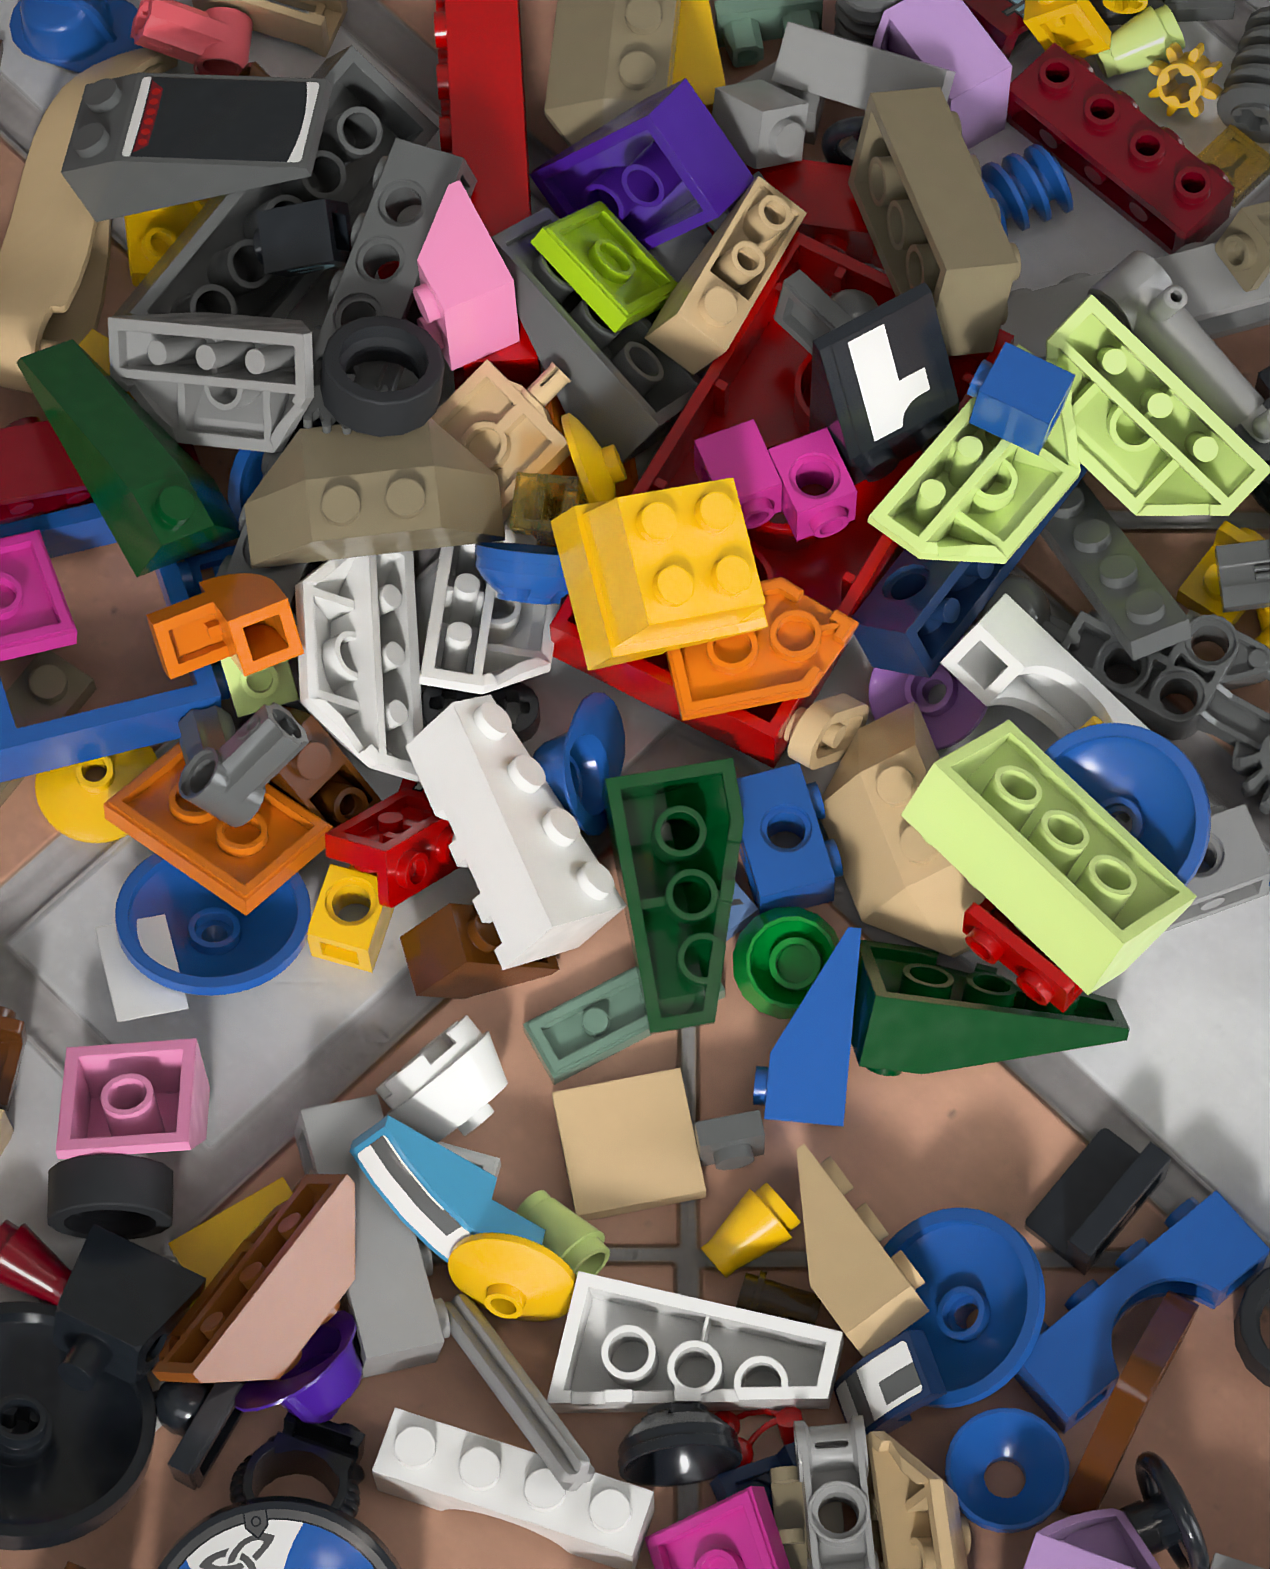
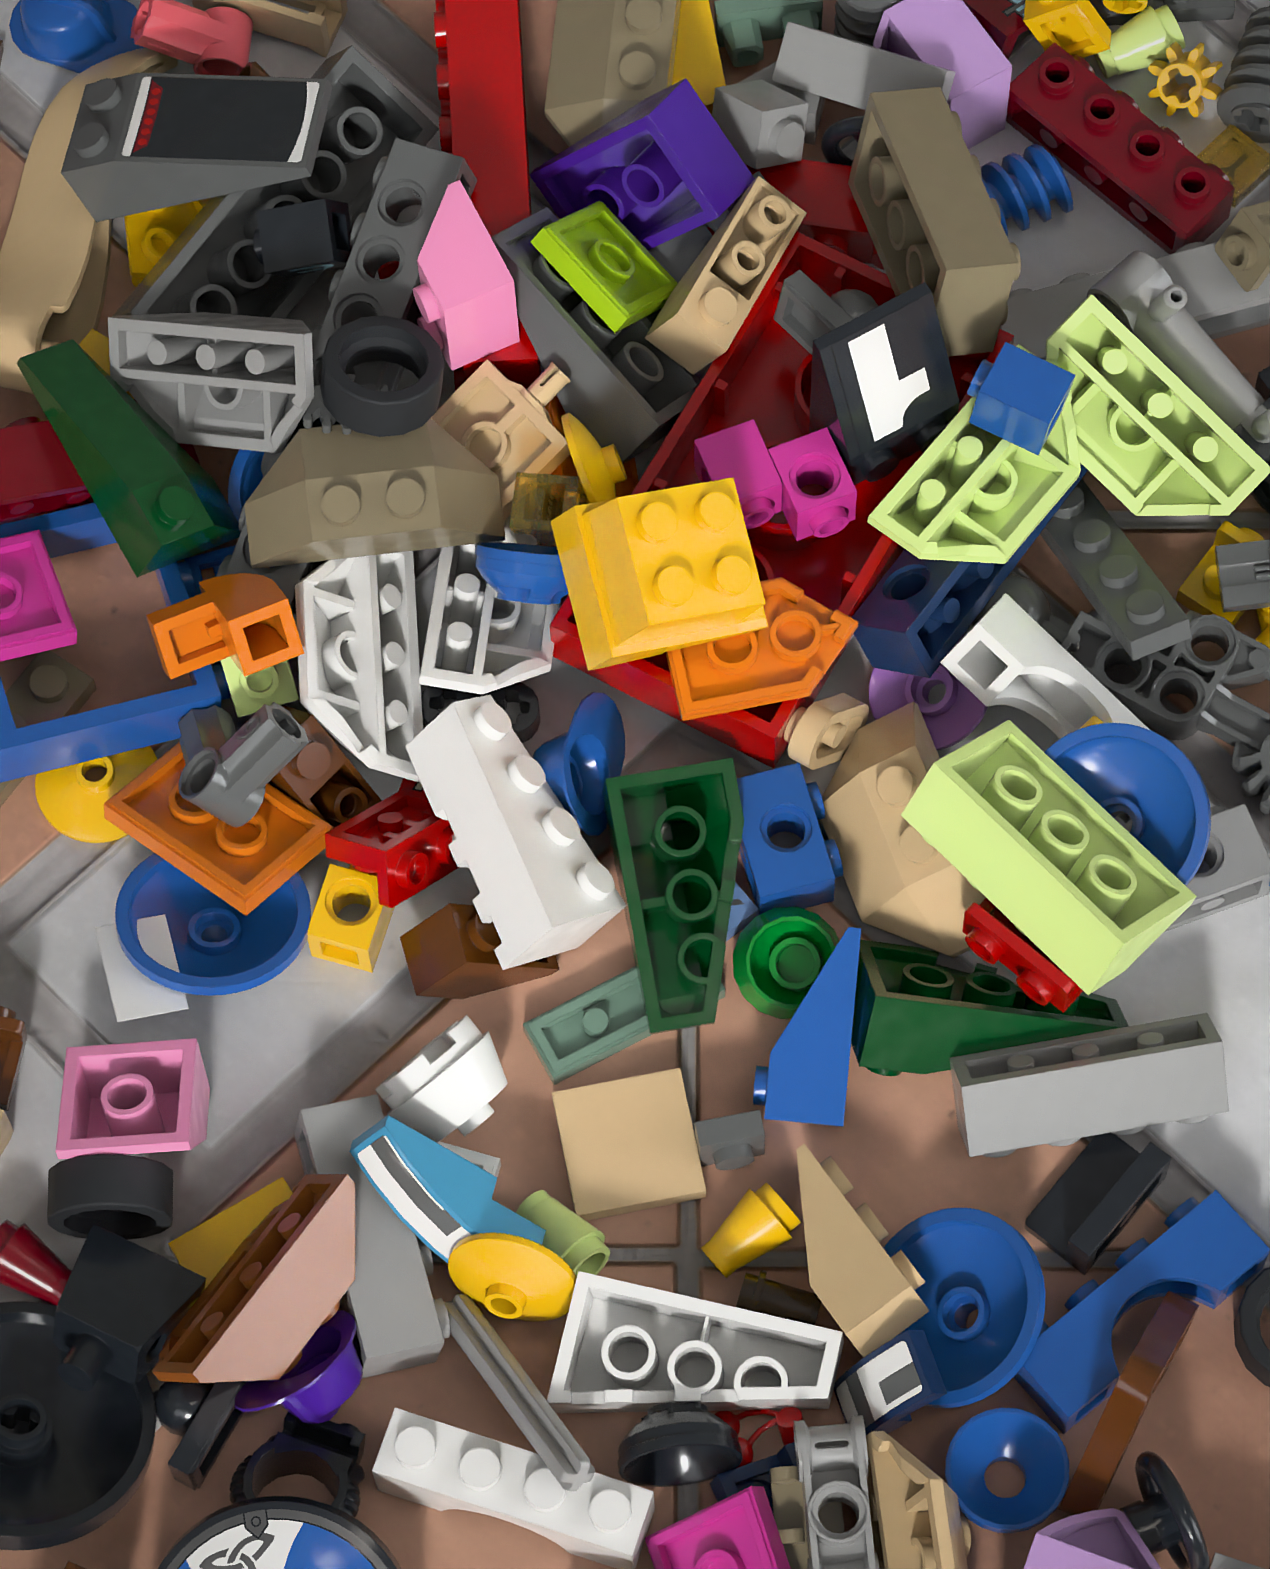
(1089, 1085): none -> light grey brick

